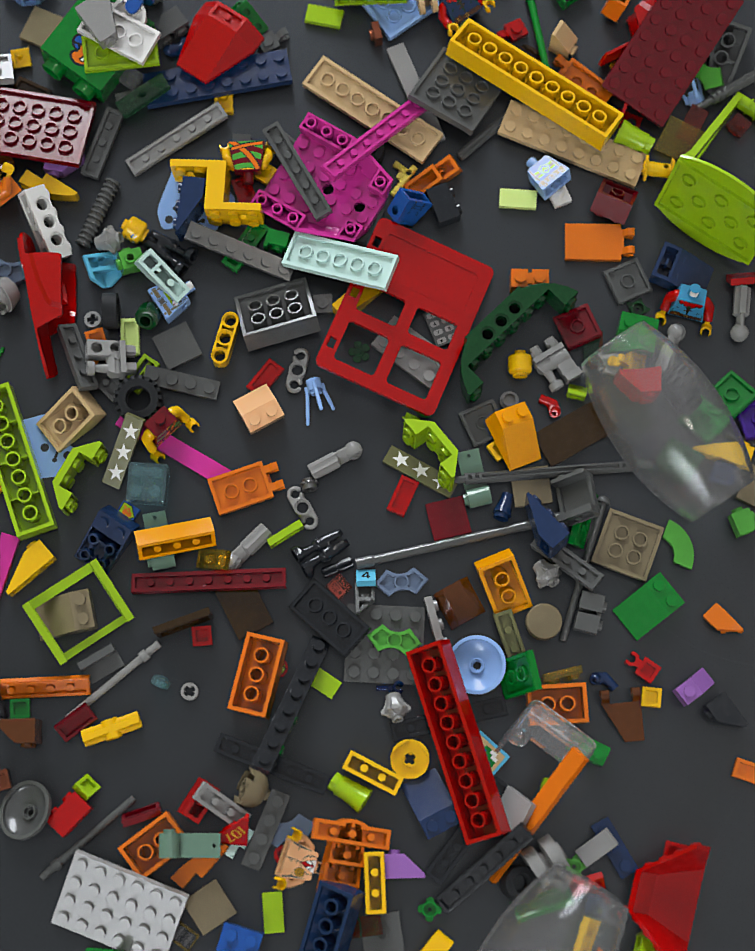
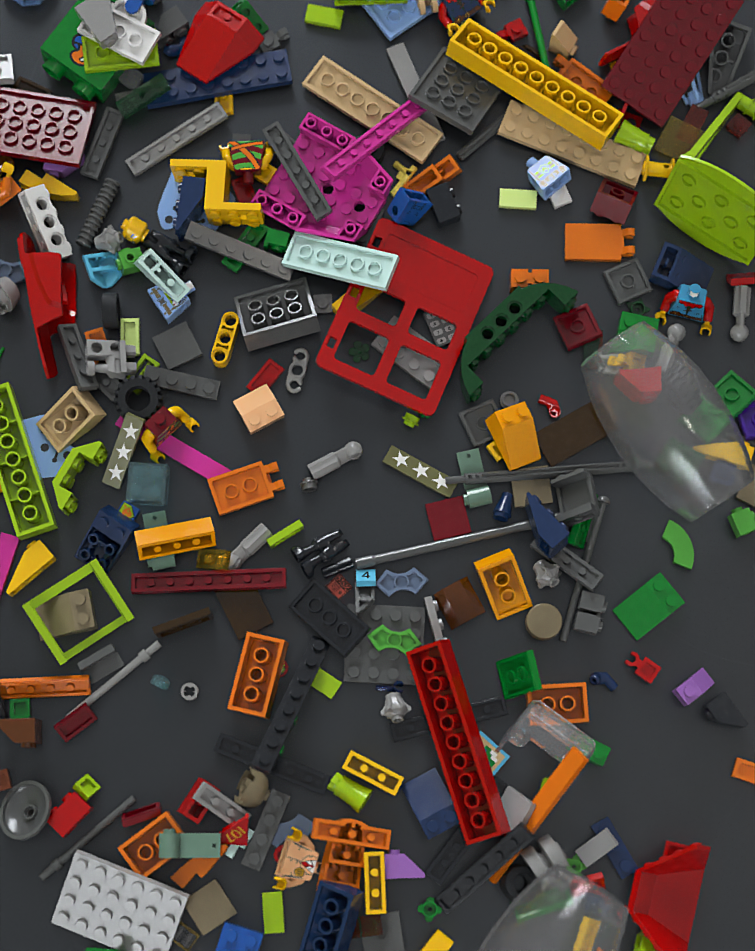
(21, 58): yellow tile -> none
(39, 26): dark tan tile -> none
(88, 316): light grey bush -> none
(111, 729): yellow piece -> none
(148, 315): dark green head -> none
(202, 636): red plate -> none
(301, 499): light grey piece -> none
(315, 388): light blue plant -> none
(375, 33): copper plate -> none
(402, 496): red tile -> none
(414, 748): yellow plate -> none
(420, 431): lime slope -> none
(488, 654): light blue dish -> none
(508, 633): olive tile -> none
(520, 364): yellow head -> none
(554, 358): light grey hips -> none
(570, 673): clear yellow plate -> none
(576, 392): lime slope -> none
(625, 715): reddish brown flag -> none
(627, 545): dark tan plate -> none
(651, 697): yellow tile -> none
(710, 77): bright green tile -> none
(721, 620): orange slope -> none

